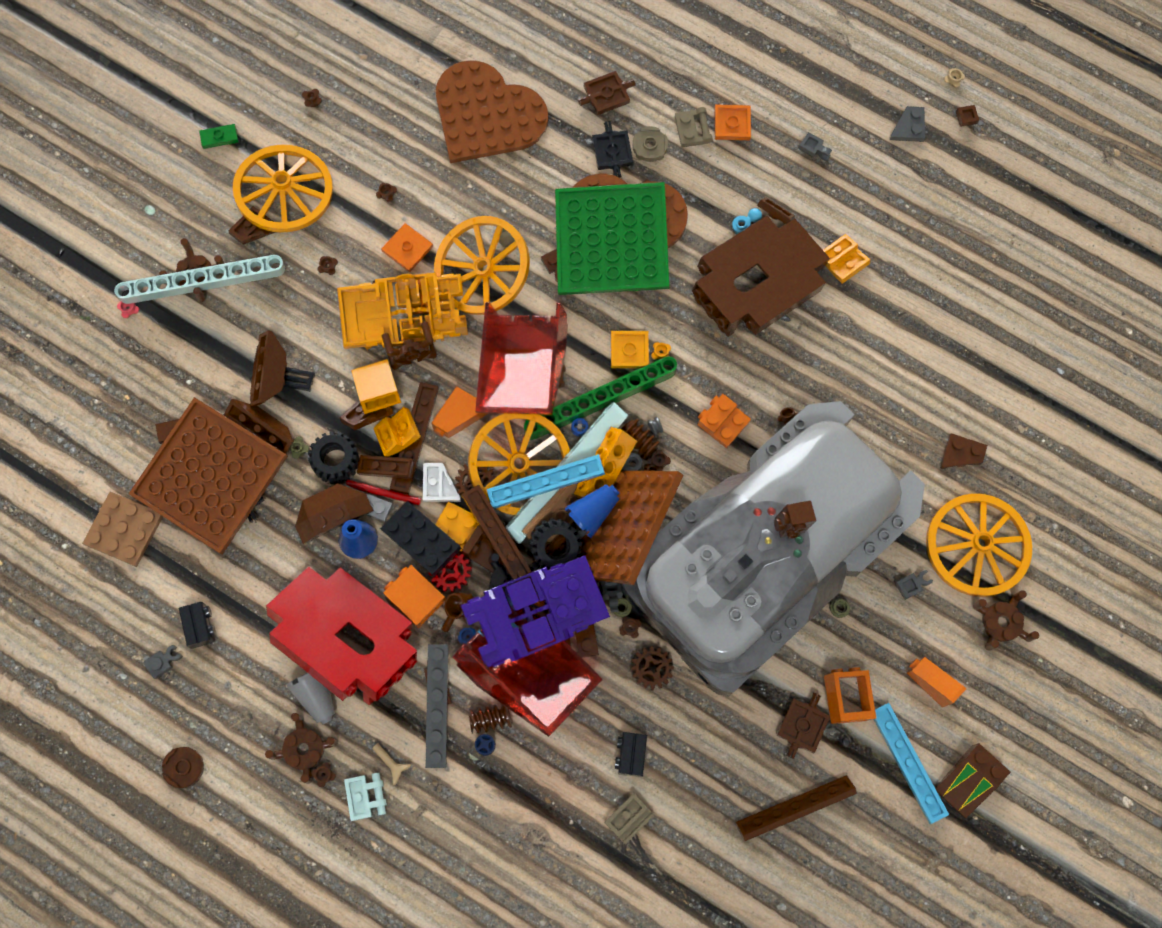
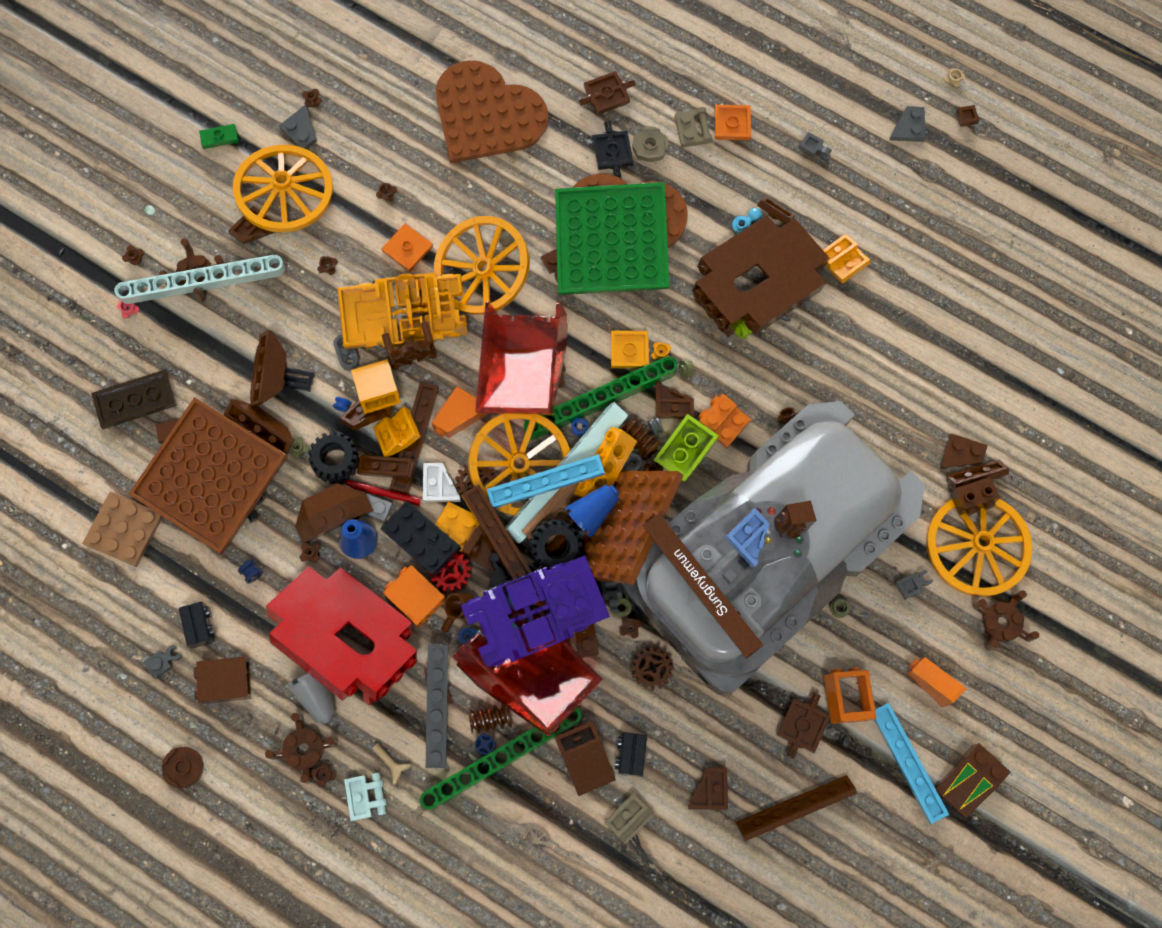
(134, 399): none -> dark brown plate
(136, 259): none -> reddish brown plate
(222, 680): none -> reddish brown brick
(250, 571): none -> dark blue wheel
(299, 128): none -> dark grey wing
(314, 556): none -> reddish brown plate
(341, 404): none -> blue bush
(345, 354): none -> dark grey plate
(494, 767): none -> green beam
(585, 758): none -> reddish brown slope
(672, 404): none -> reddish brown wing
(686, 369): none -> olive plate
(687, 447): none -> lime slope
(703, 586): none -> reddish brown tile
(711, 790): none -> reddish brown wing
(742, 331): none -> lime plate
(748, 536): none -> medium blue wing
(975, 496): none -> reddish brown brick
(993, 469): none -> reddish brown plate

